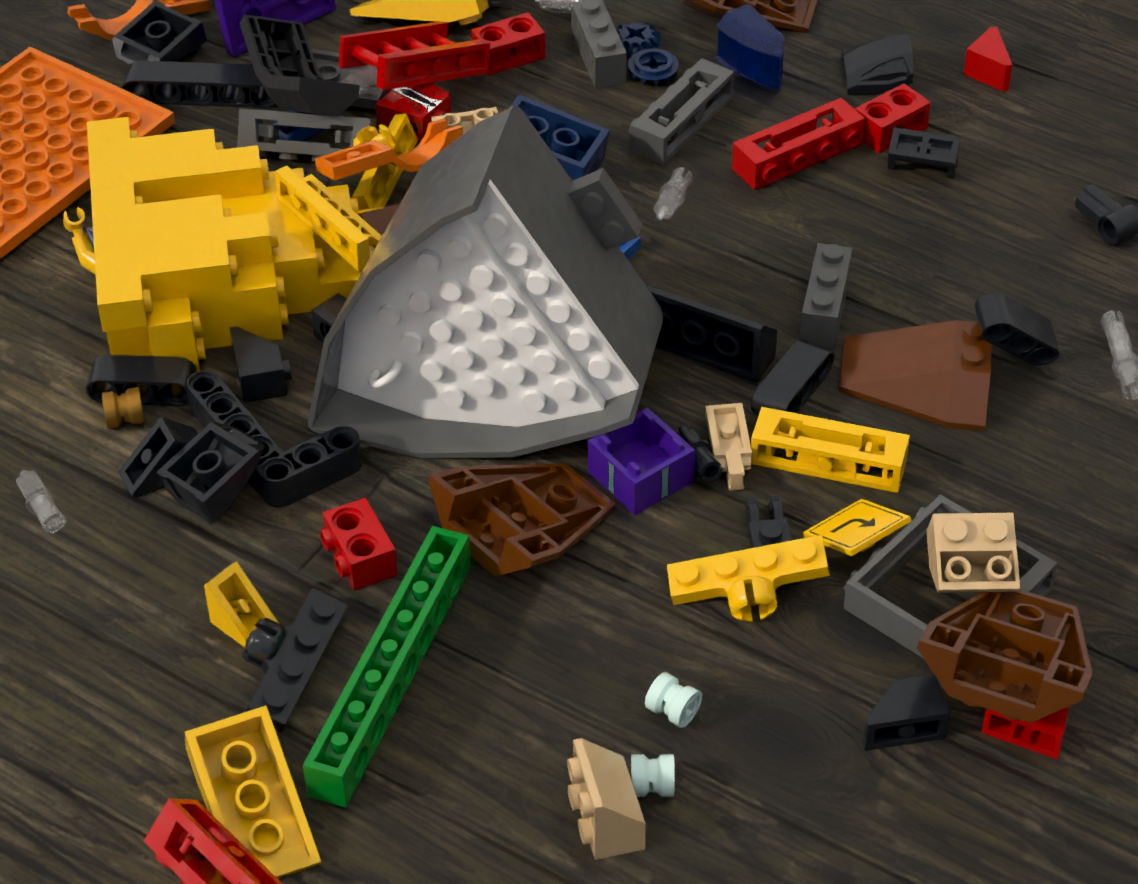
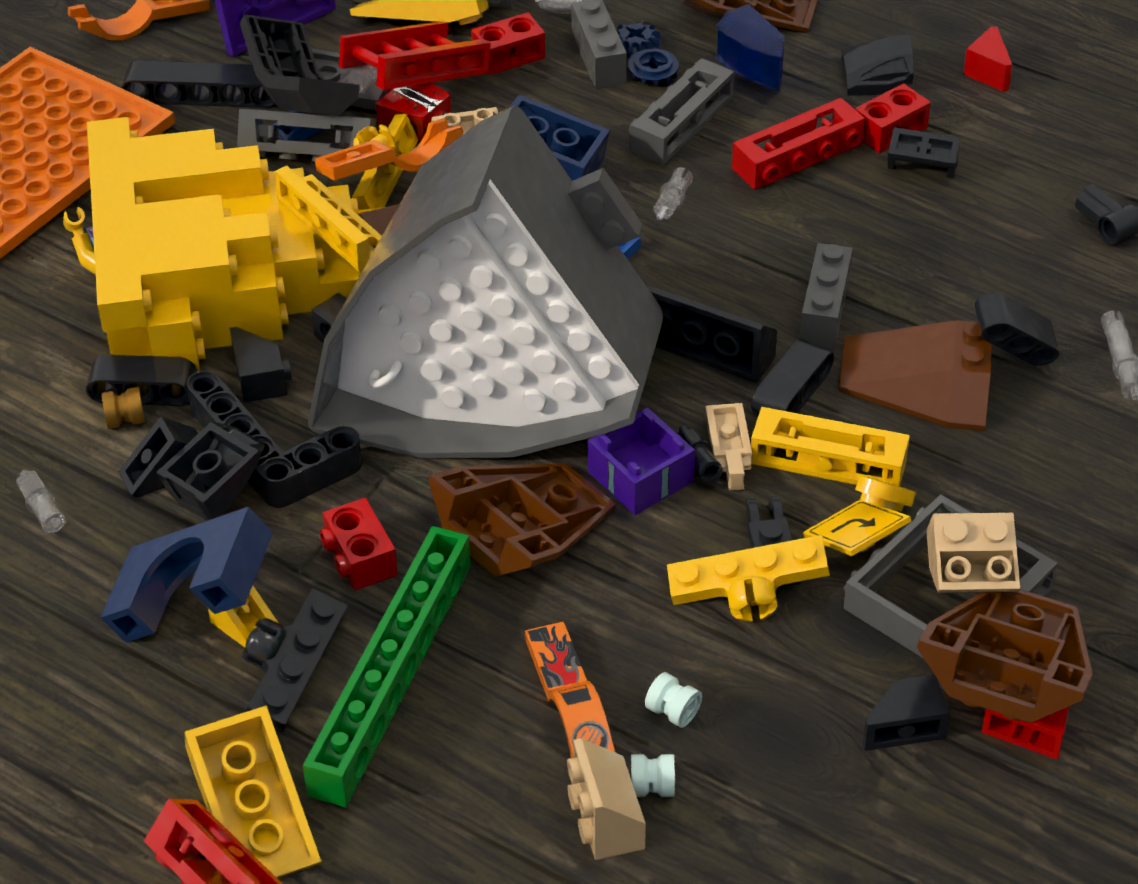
(159, 36): black slope -> none
(220, 550): none -> dark blue arch
(567, 685): none -> piece
(884, 493): none -> yellow plate

